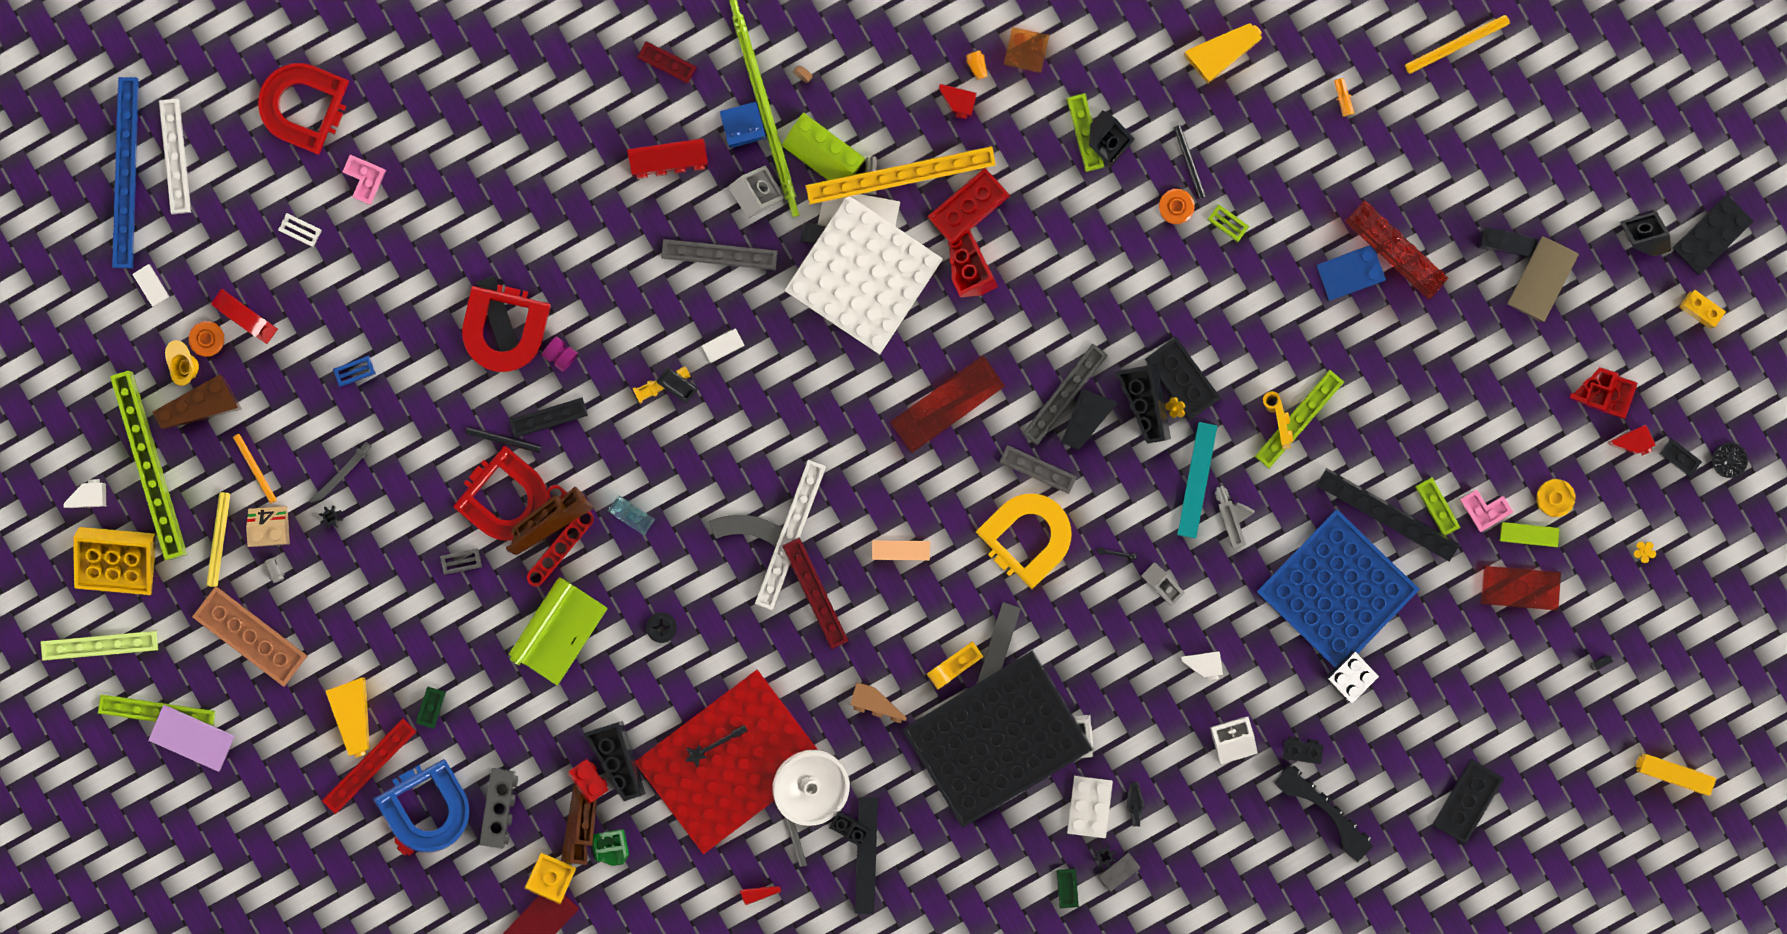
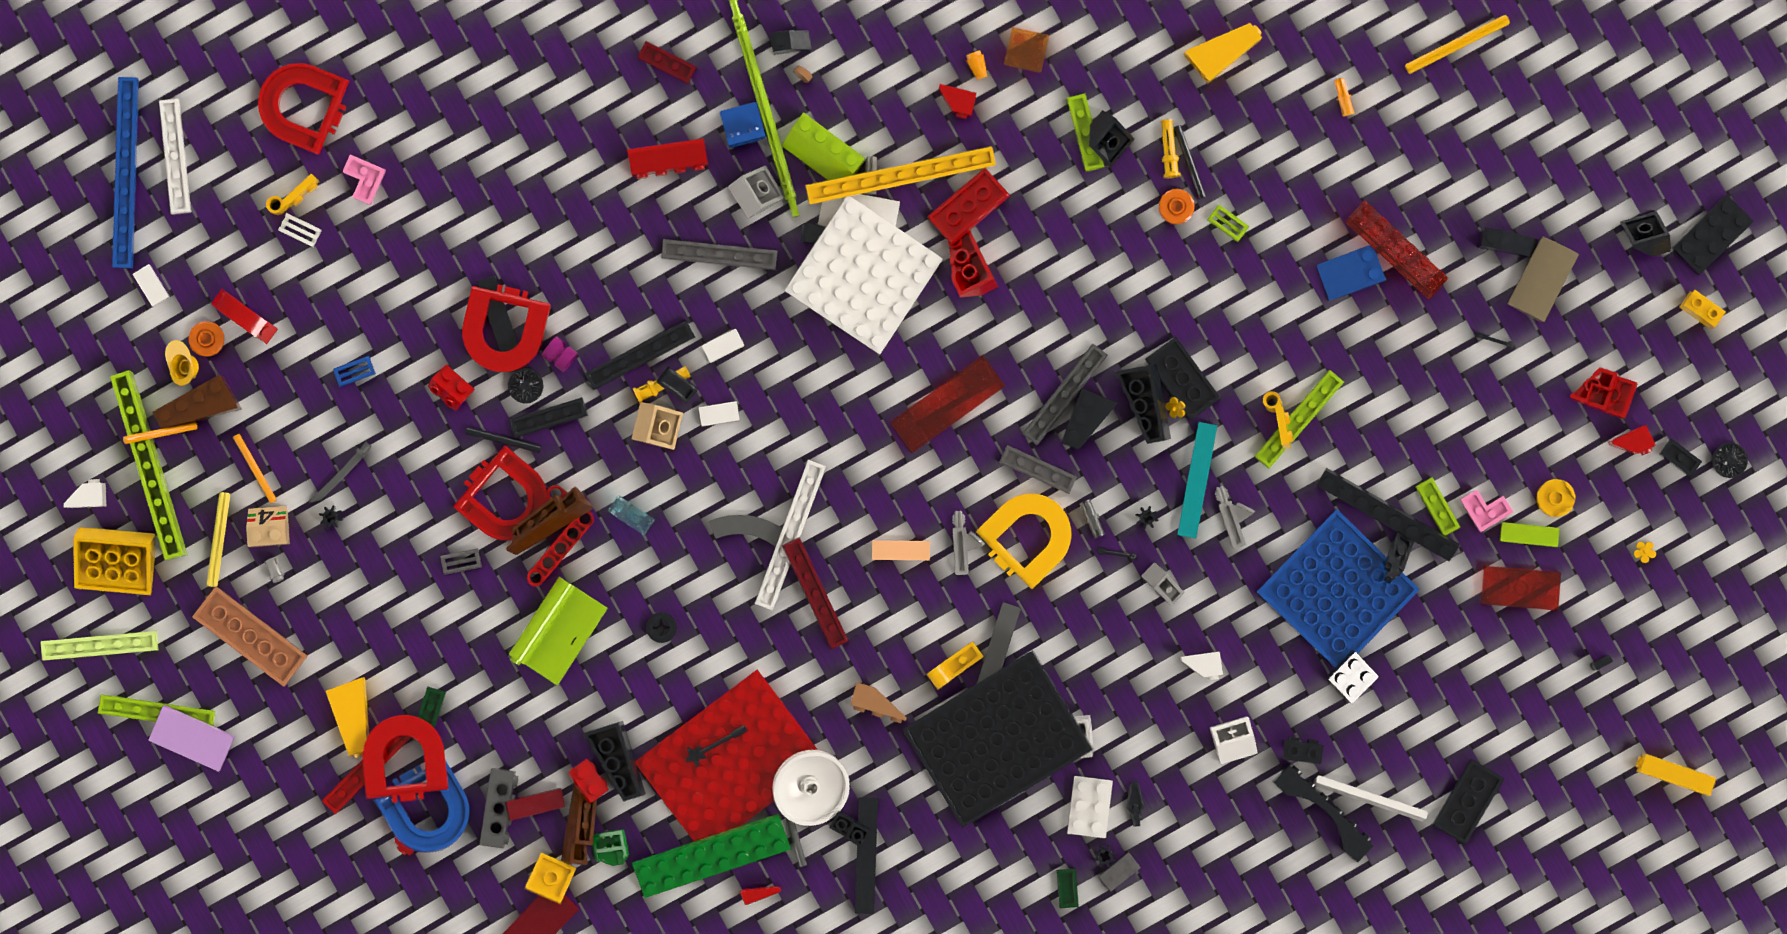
(160, 432): none -> light orange bar
(294, 197): none -> yellow plate
(374, 758): none -> red piece
(450, 387): none -> red bracket
(525, 385): none -> black wheel
(534, 804): none -> dark red tile
(640, 355): none -> black tile
(657, 425): none -> tan slope
(711, 855): none -> green plate
(719, 413): none -> white tile
(790, 41): none -> black slope
(962, 543): none -> light grey piece
(1092, 518): none -> dark grey pin
(1151, 514): none -> black gear
(1170, 160): none -> yellow pin
(1370, 798): none -> white tile
(1397, 557): none -> black hinge
(1510, 344): none -> black hinge

